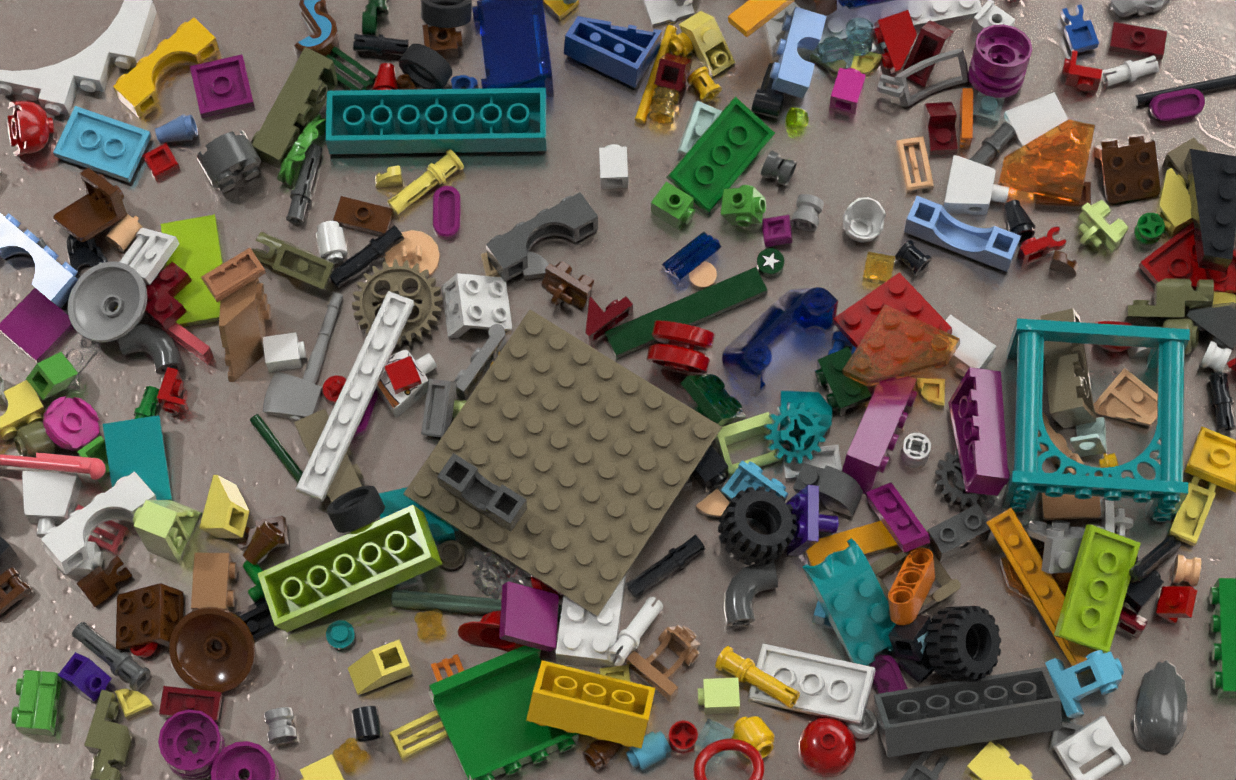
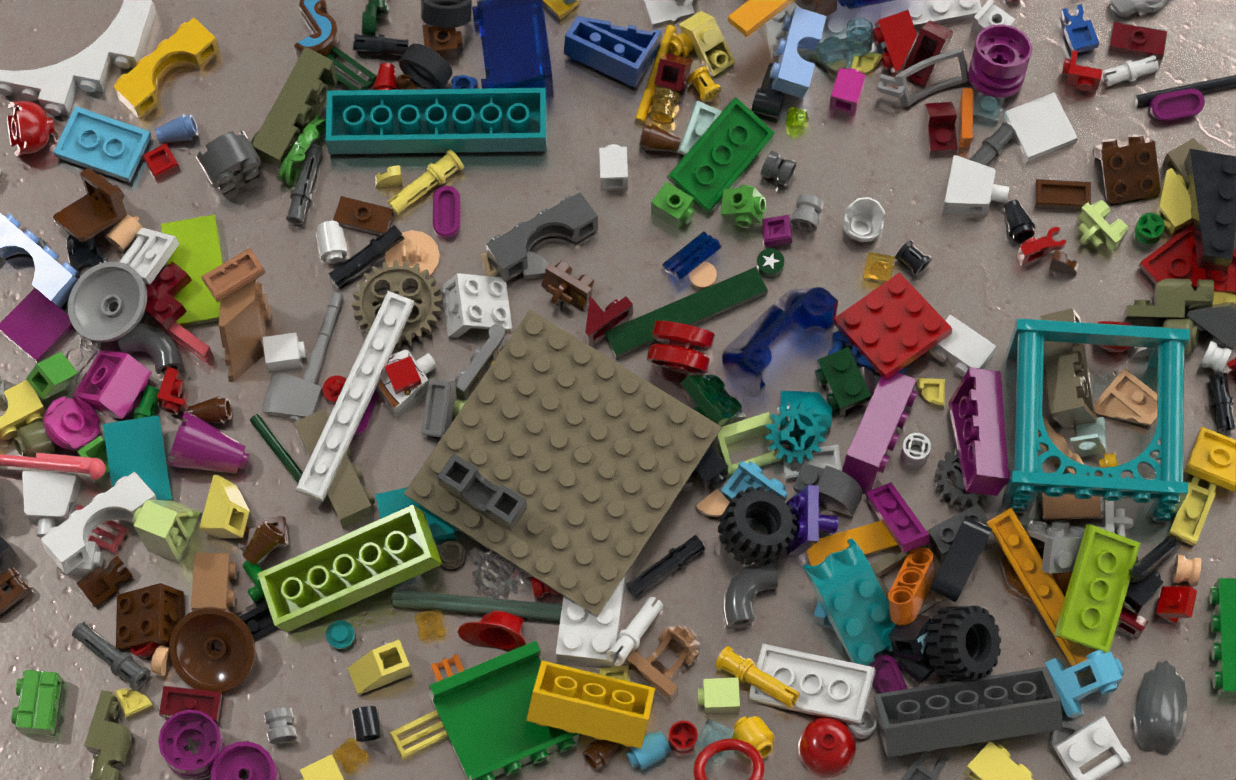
(84, 676): dark purple brick -> none
(113, 383): none -> dark pink slope
(161, 660): none -> light nougat tile
(205, 448): none -> magenta cone
(212, 410): none -> reddish brown cone
(222, 86): magenta tile -> none
(294, 260): olive plate -> none
(355, 509): black tyre -> none
(529, 616): magenta tile -> none
(658, 139): none -> reddish brown cone
(899, 348): clear orange plate -> none
(918, 185): light nougat tile -> none
(960, 559): none -> black beam
(988, 245): light blue arch -> none
(1051, 163): clear orange plate -> none

